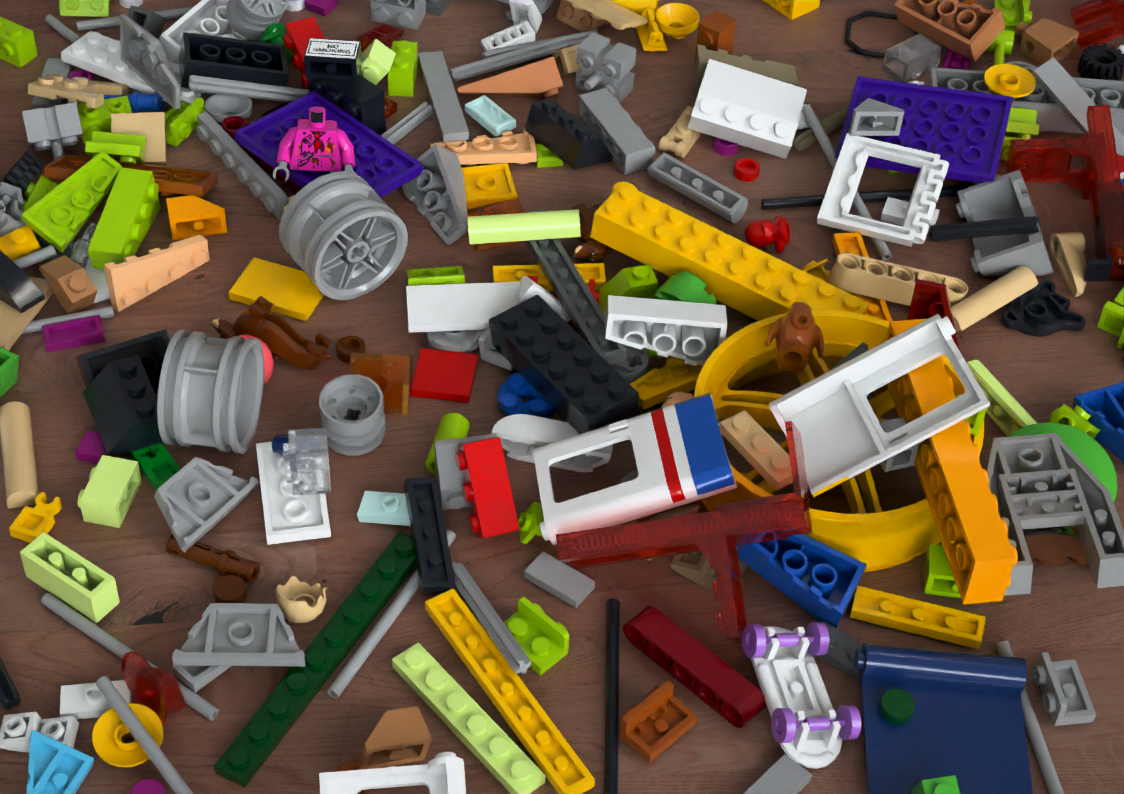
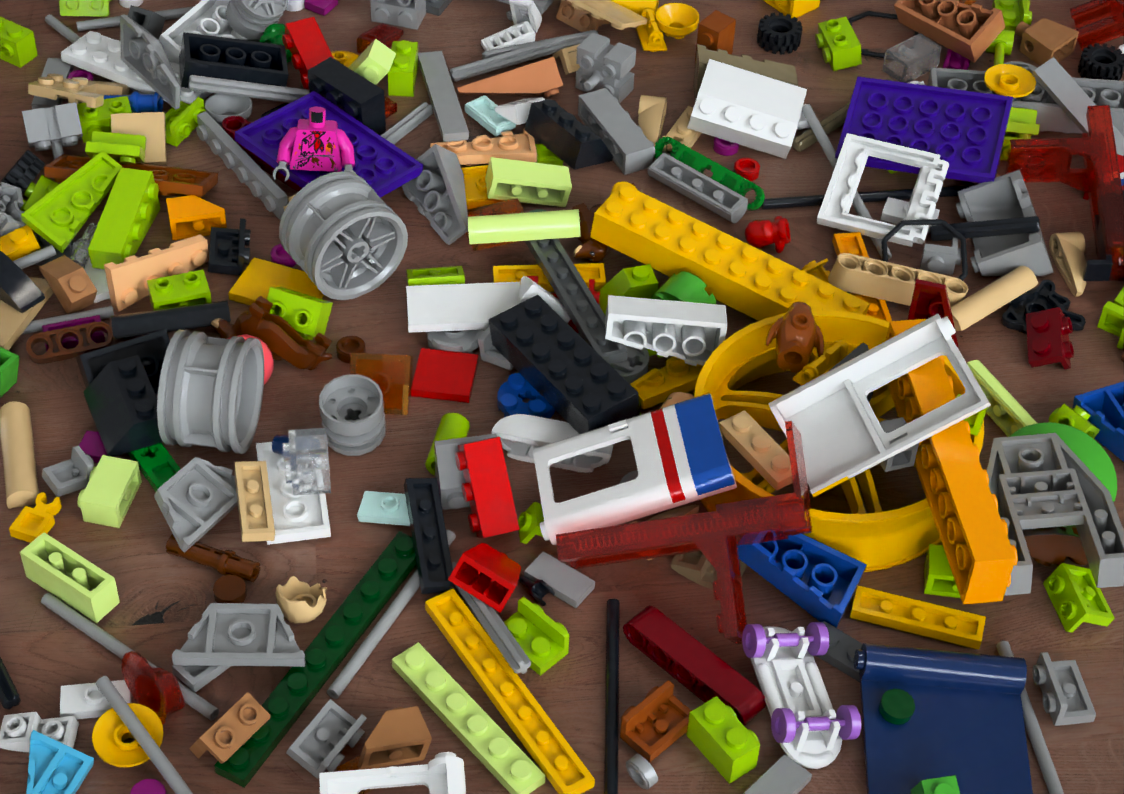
(55, 337): none -> reddish brown beam
(69, 474): none -> light grey bracket
(170, 319): none -> black brick
(179, 290): none -> lime brick
(228, 249): none -> black bracket
(232, 729): none -> medium nougat bracket
(254, 501): none -> tan plate
(281, 257): none -> magenta tile
(303, 312): none -> lime brick
(325, 738): none -> light grey bracket
(333, 59): black brick -> none
(487, 575): none -> red torso
(517, 110): none -> white slope
(528, 182): none -> yellowish green brick
(536, 589): none -> black hand
(641, 771): none -> light grey tile
(652, 116): none -> tan piece
(720, 174): none -> green piece
(723, 739): none -> lime brick
(779, 33): none -> black tyre
(824, 363): none -> yellow hinge
(839, 43): none -> lime brick
(876, 119): light grey slope -> none
(929, 222): none -> black piece
(941, 258): none -> light grey bracket
(1049, 338): none -> dark red bracket
(1077, 597): none -> lime bracket

